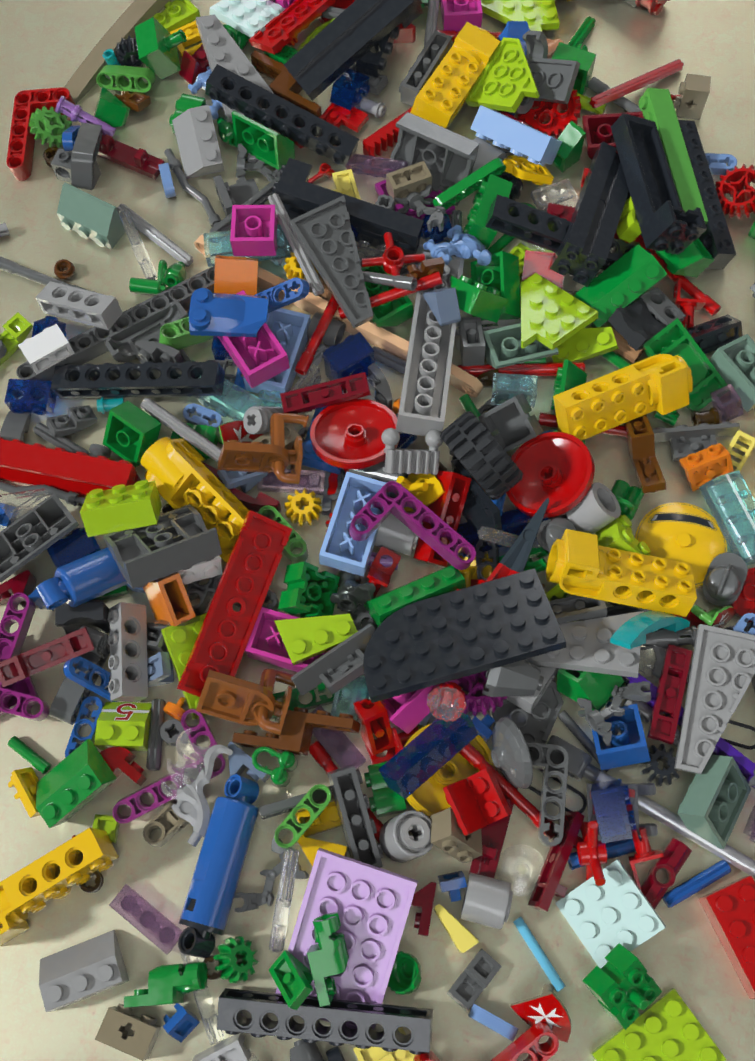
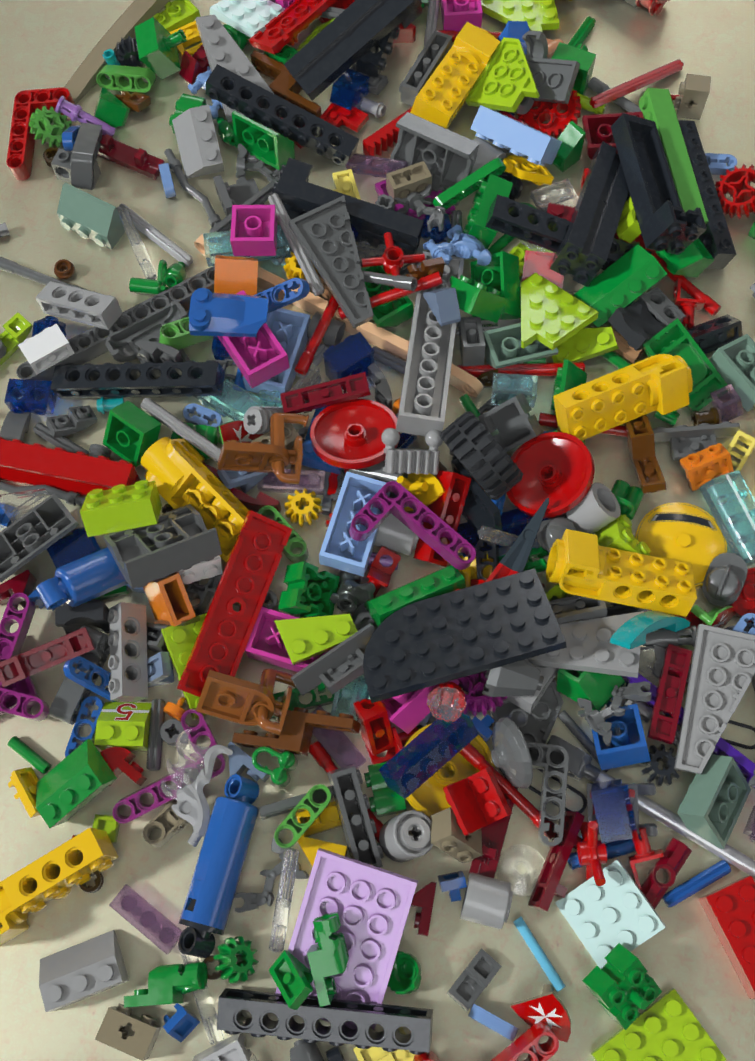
(325, 170): red hand -> none
(458, 933): light yellow slope -> none

